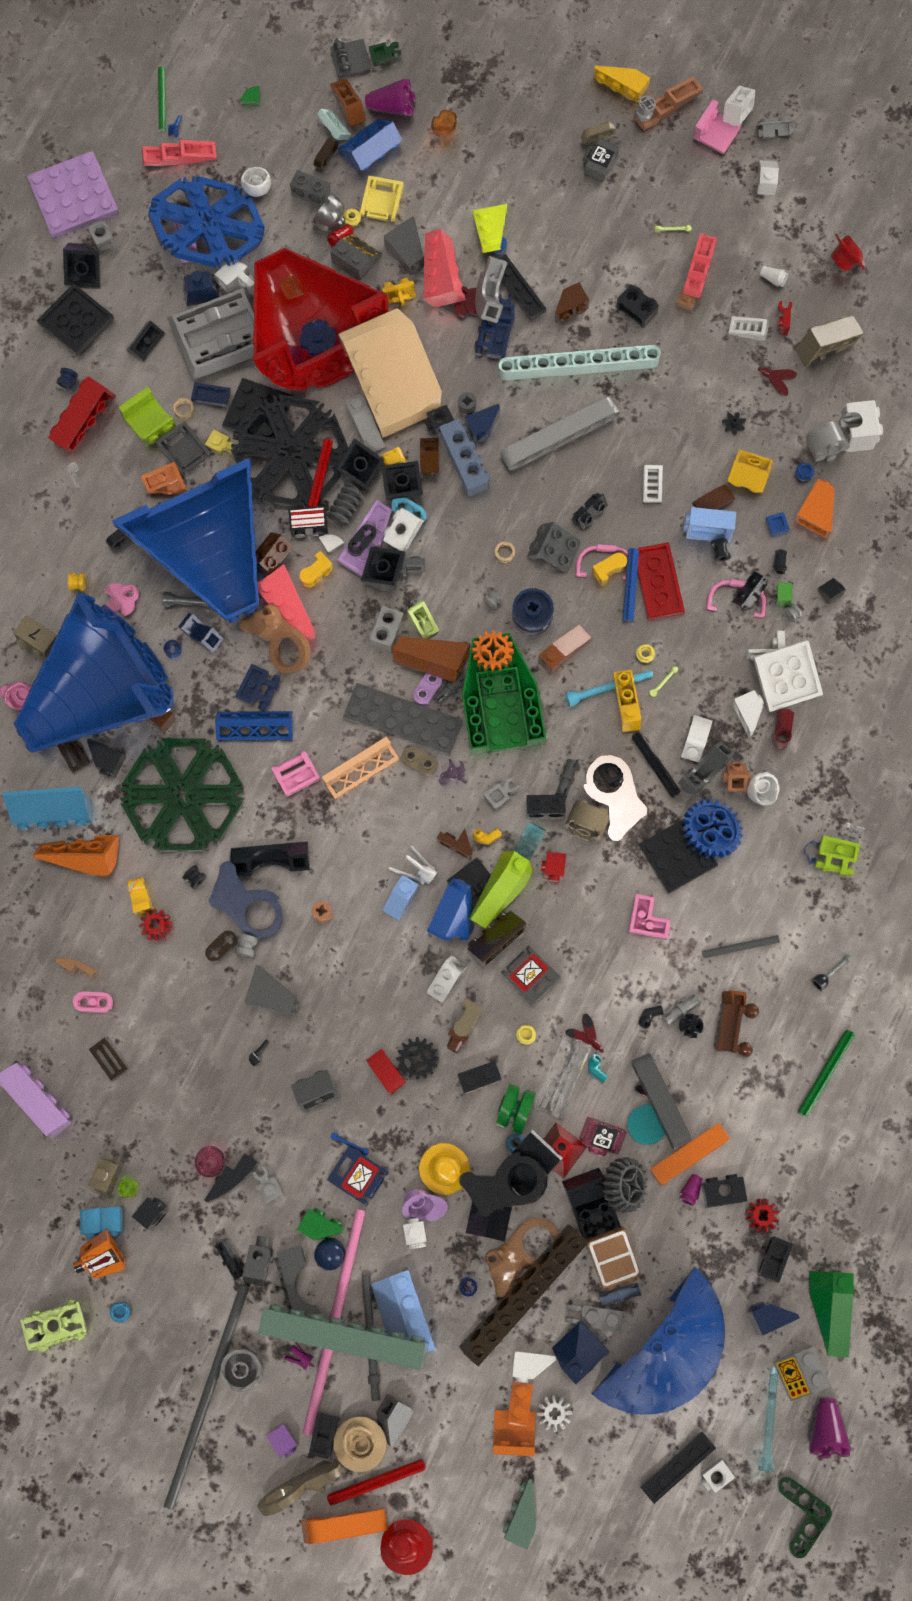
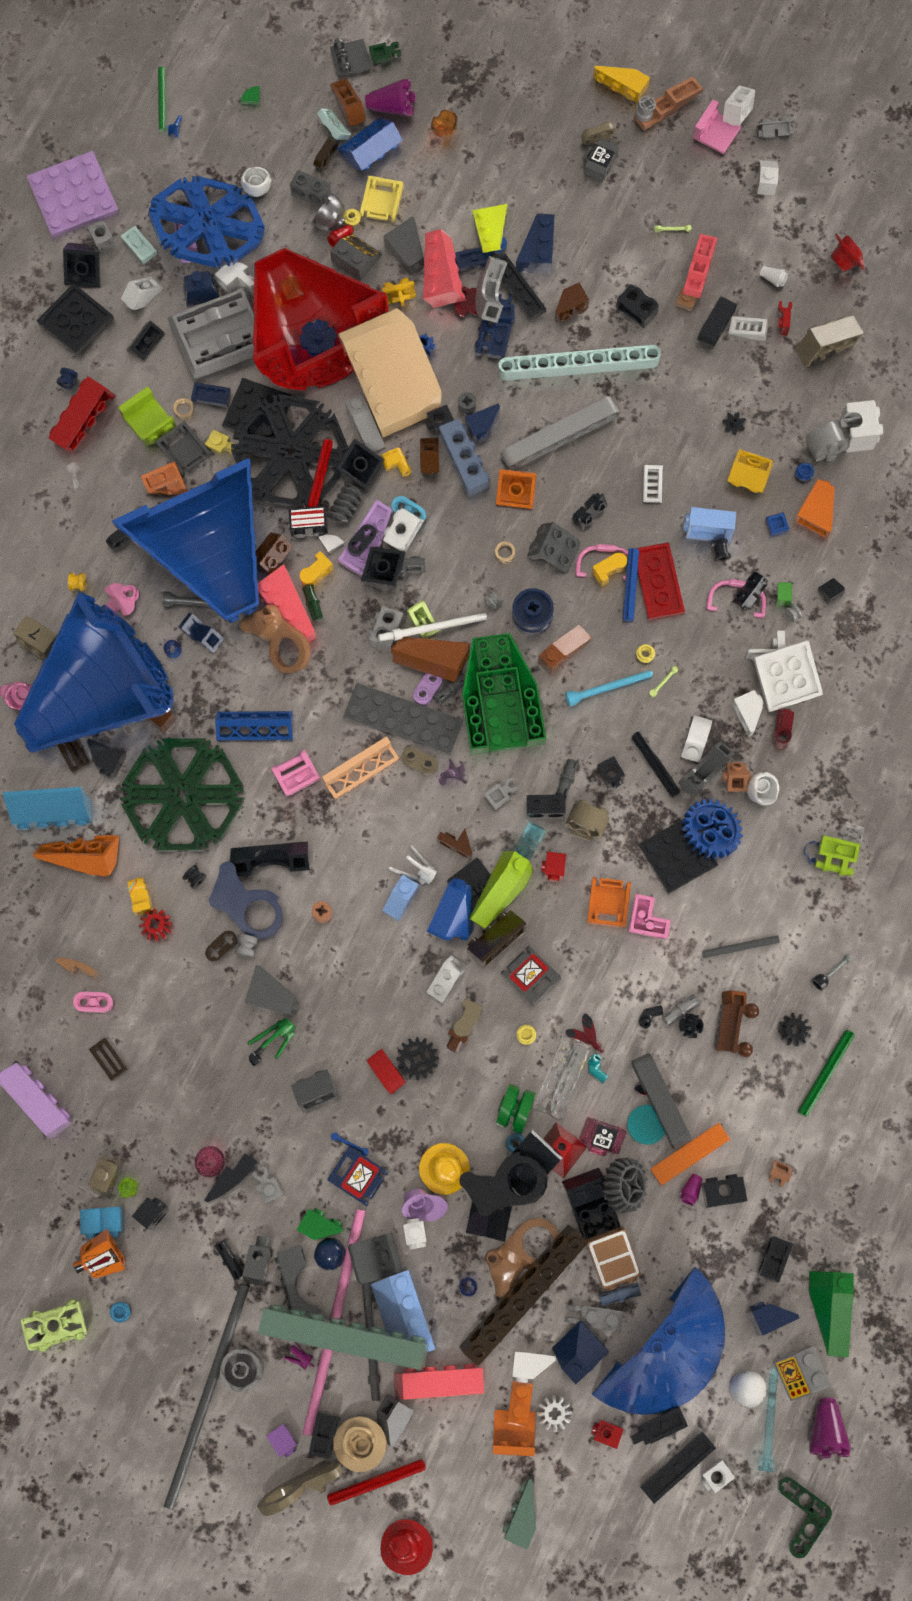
(138, 245): none -> light aqua plate
(141, 292): none -> white slope
(179, 154): coral slope -> none
(252, 684): dark blue plate -> none
(282, 1028): none -> green plant
(312, 602): none -> dark green axle
(343, 1526): orange beam -> none
(375, 1258): none -> dark grey bracket
(397, 634): none -> white bar
(402, 480): black slope -> none
(427, 343): none -> blue gear
(438, 1382): none -> coral wedge
(471, 259): none -> dark blue plate
(479, 1077): black brick -> none
(485, 650): orange gear -> none
(486, 838): yellow arm -> none
(516, 488): none -> orange slope
(538, 246): none -> dark blue wedge
(607, 1433): none -> red brick
(609, 900): none -> orange container
(623, 803): animal -> none
(627, 701): yellow slope -> none
(660, 1427): none -> black hinge
(715, 499): reddish brown slope -> none
(717, 322): none -> black beam
(748, 1389): none -> white hair
(762, 1208): red gear -> none
(776, 378): dark red piece -> none
(780, 562): black pin -> none
(780, 1171): none -> nougat tile
(790, 1022): none -> black gear

